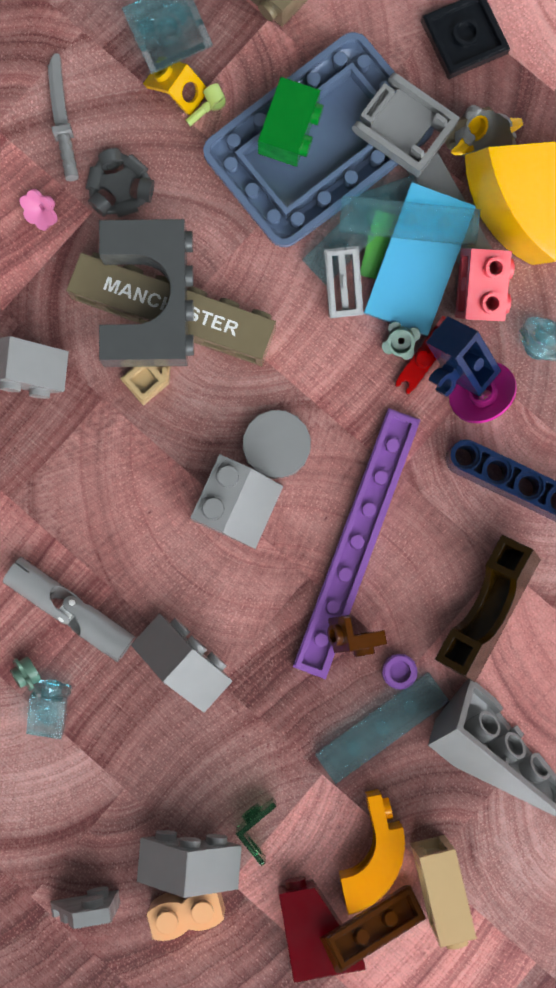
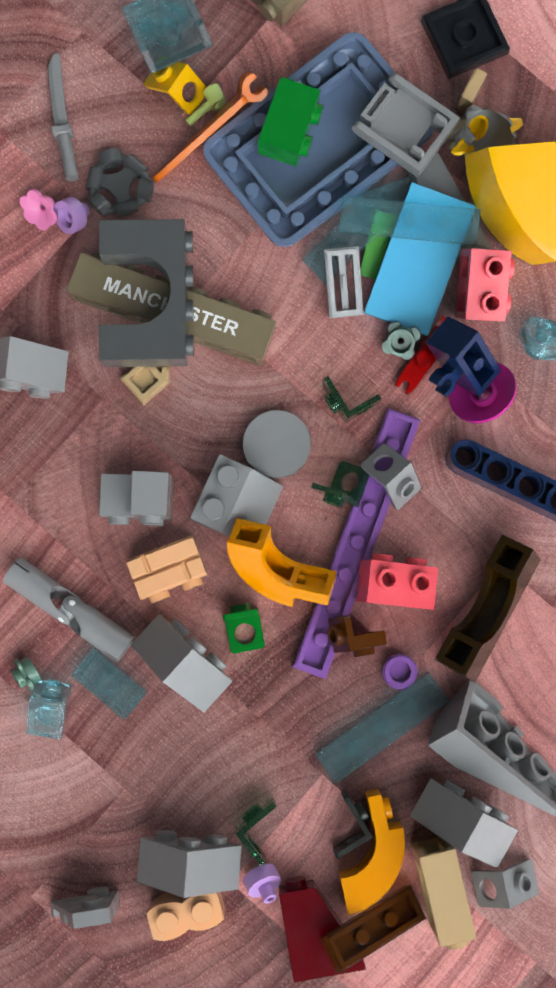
(71, 215): none -> lavender tile
(109, 683): none -> clear light blue plate
(137, 496): none -> light grey brick
(166, 569): none -> light nougat brick
(228, 110): none -> orange flag
(239, 615): none -> green bracket
(262, 882): none -> lavender tile
(271, 571): none -> light orange arch
(336, 494): none -> clear green bracket
(337, 404): none -> clear green bracket
(359, 837): none -> pearl dark grey bracket
(397, 584): none -> coral brick
(399, 480): none -> light grey bracket
(464, 824): none -> light grey brick
(471, 90): none -> tan tile
(512, 885): none -> light grey bracket

